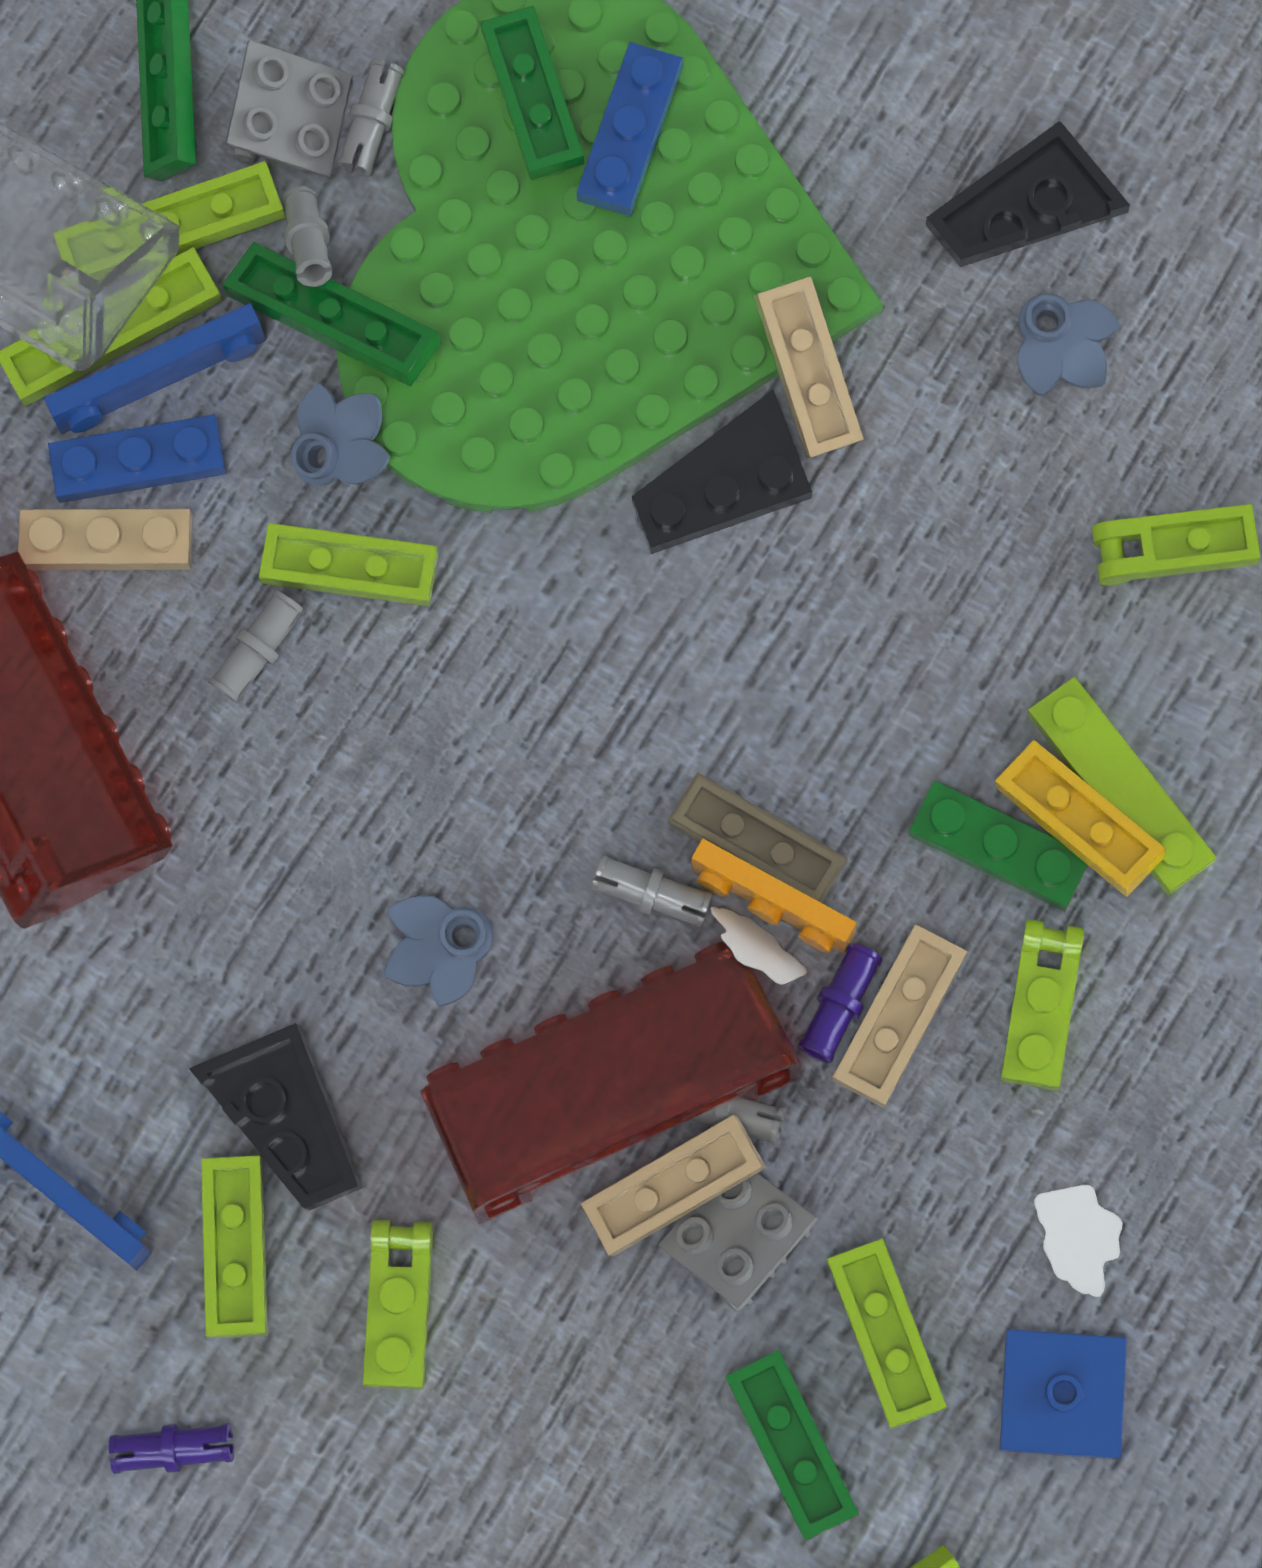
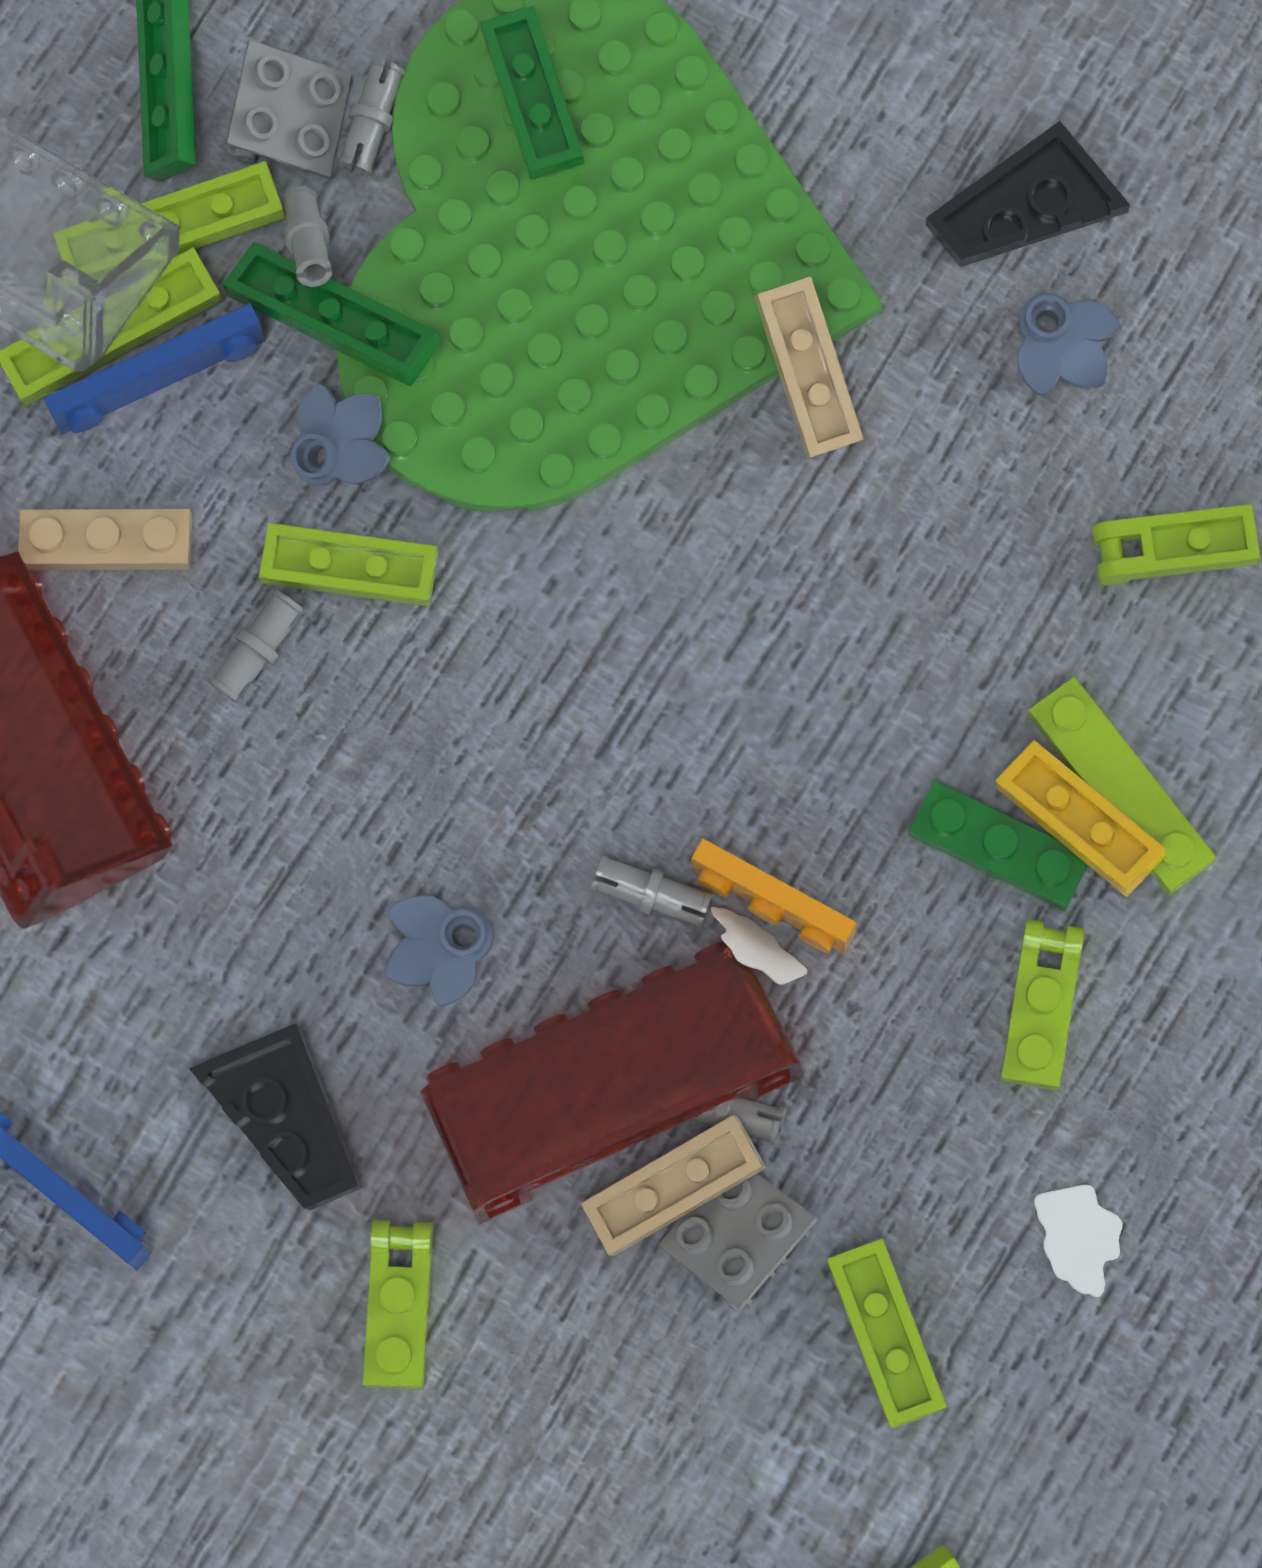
(136, 458): blue plate -> none
(171, 1448): dark purple pin -> none
(234, 1247): lime plate -> none
(630, 129): blue plate -> none
(725, 480): black wing -> none
(756, 837): dark tan tile -> none
(791, 1445): green plate -> none
(840, 1003): dark purple pin -> none
(899, 1016): tan plate -> none
(1063, 1394): blue plate -> none

